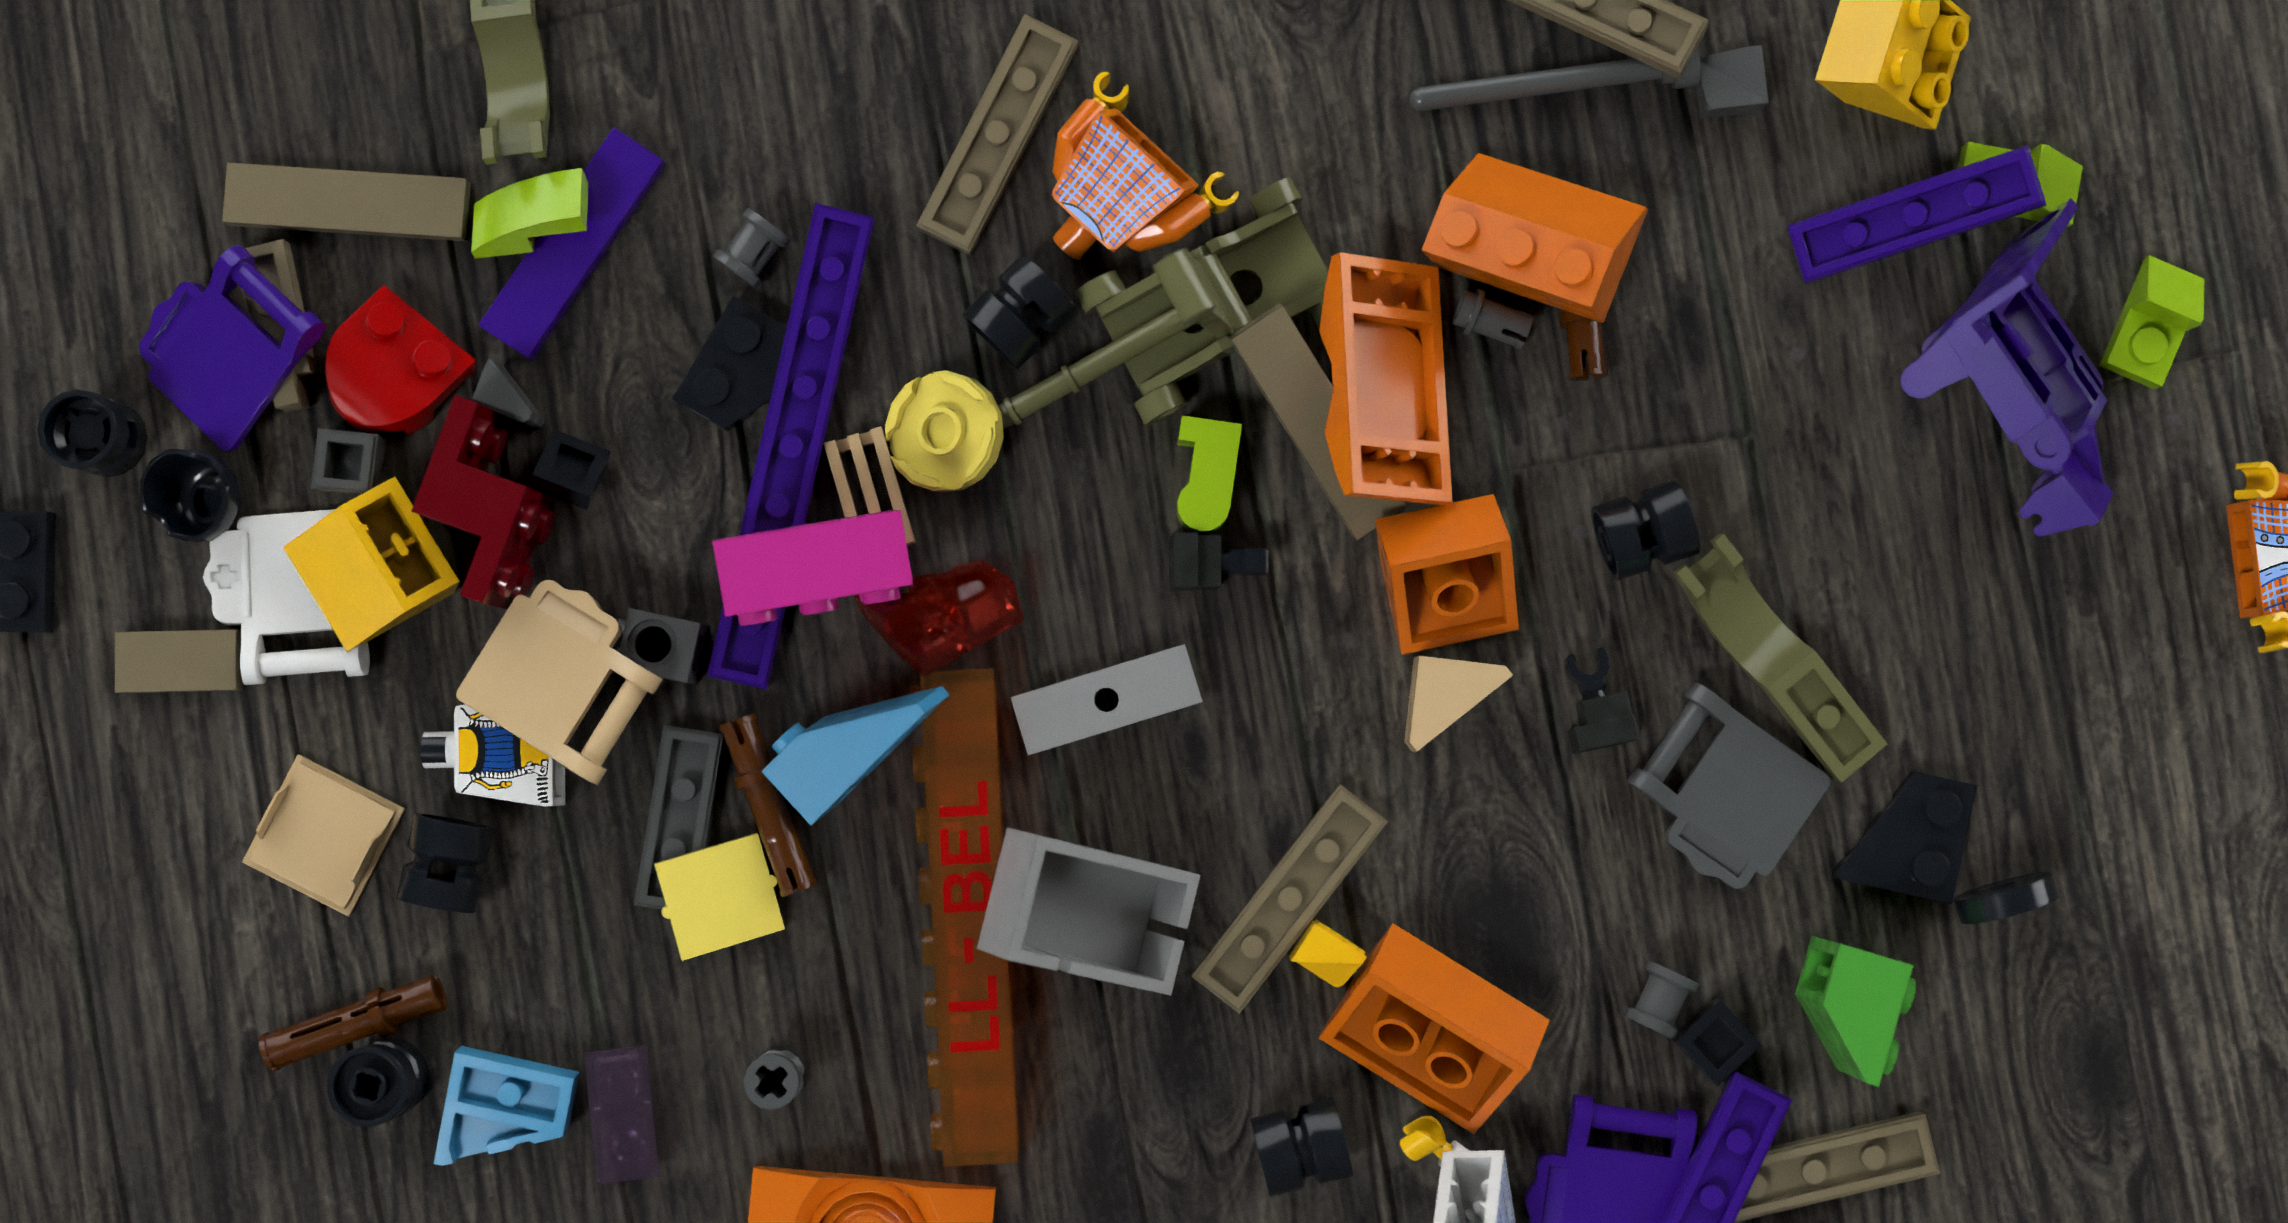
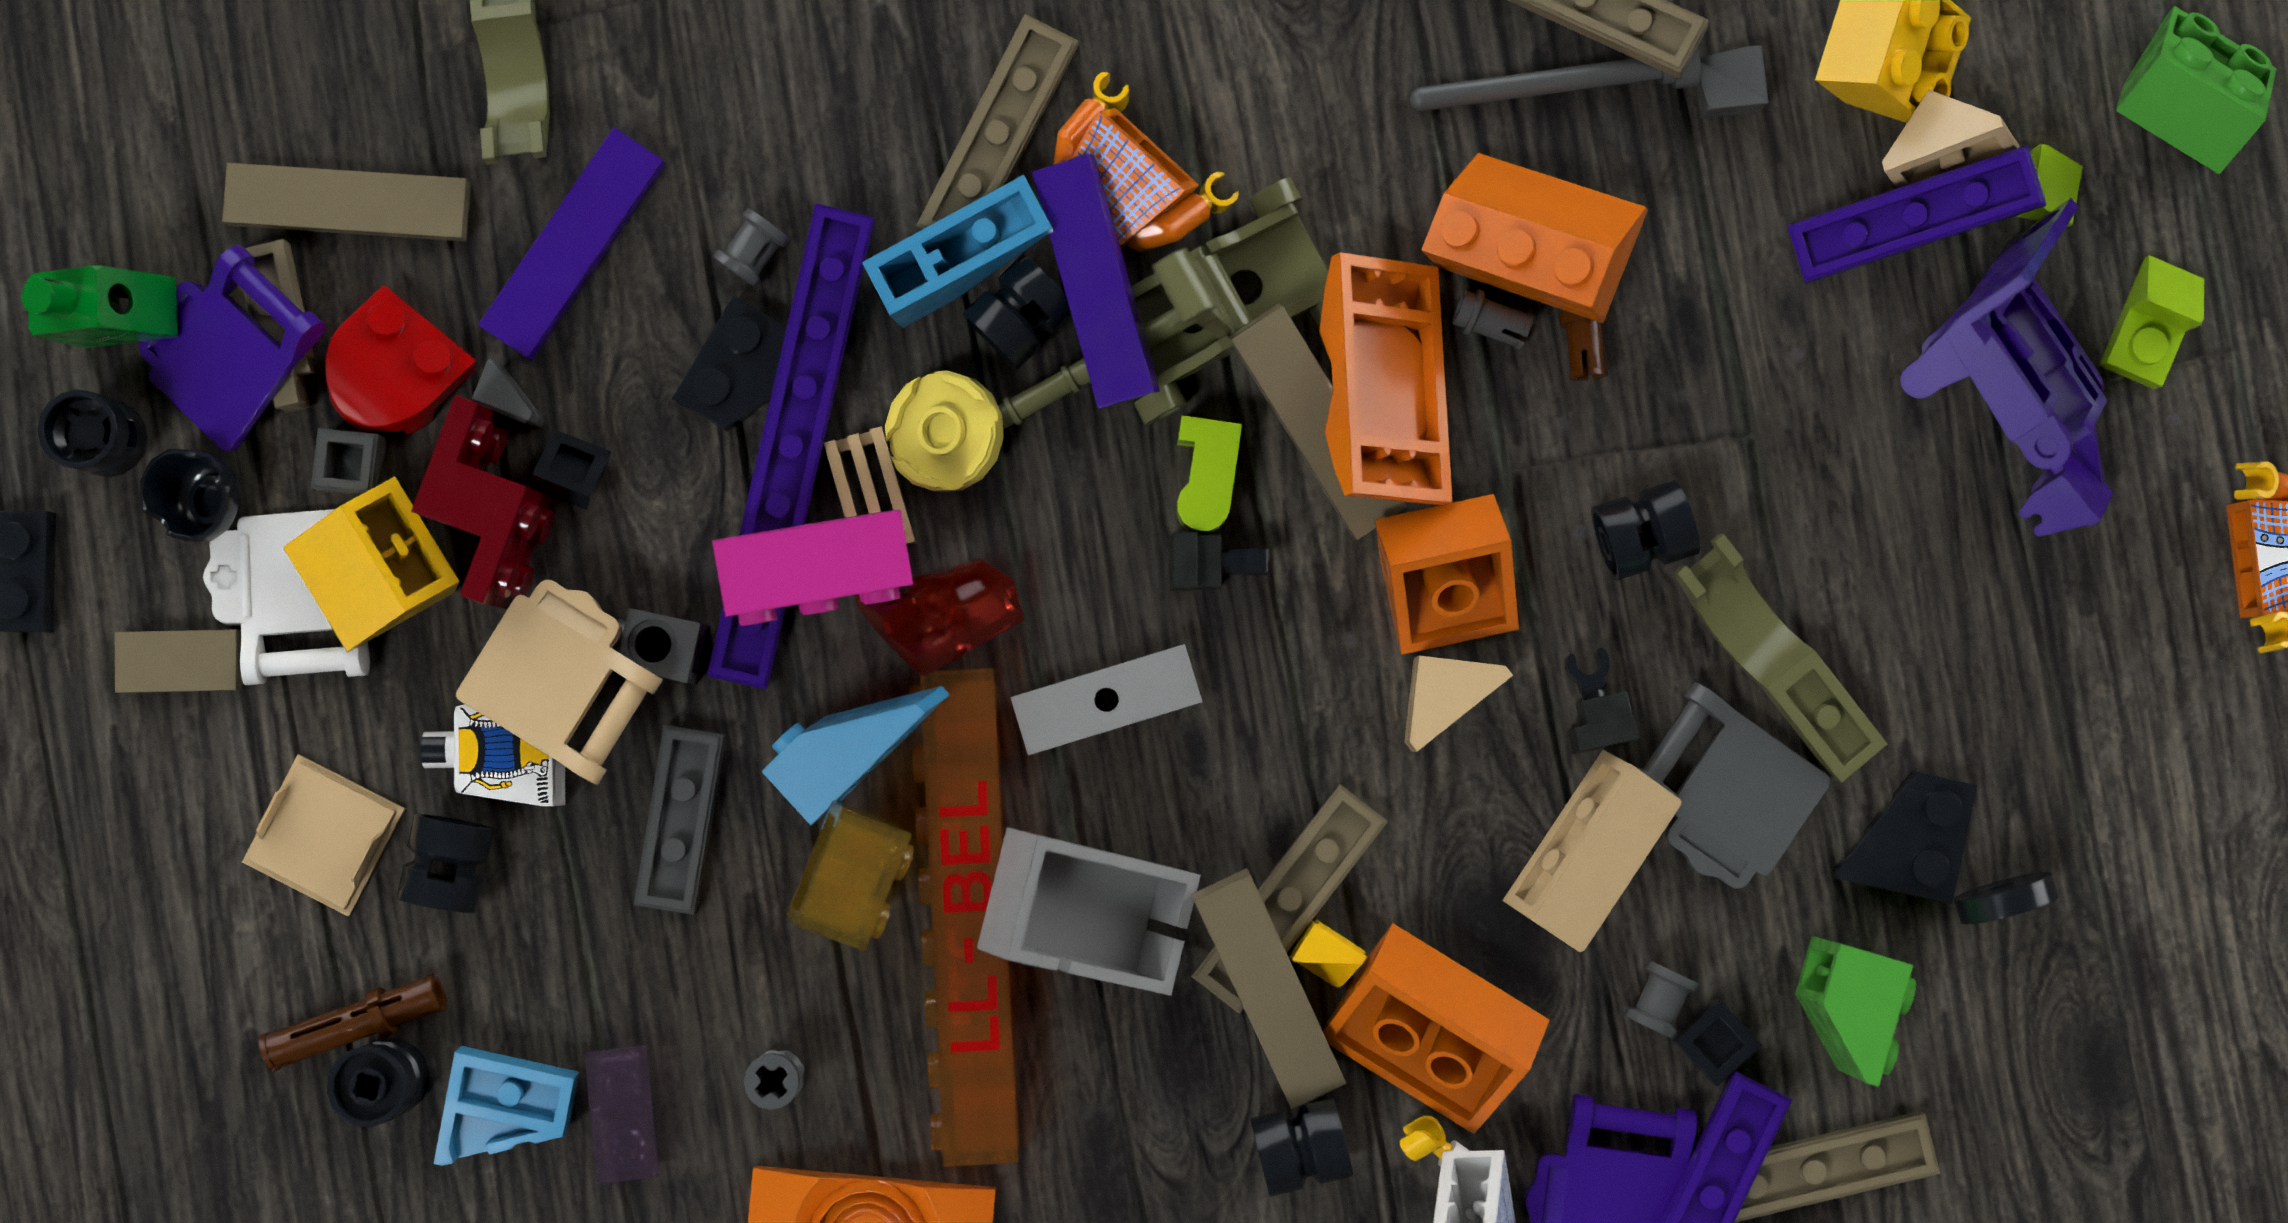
(76, 311): none -> green torso
(528, 209): lime slope -> none
(719, 896): light yellow piece -> none
(767, 805): reddish brown pin -> none
(851, 876): none -> clear yellow slope
(957, 252): none -> dark azure slope
(1096, 281): none -> dark purple tile
(1268, 988): none -> dark tan tile
(1593, 850): none -> tan panel
(1943, 138): none -> tan slope
(2199, 89): none -> bright green slope

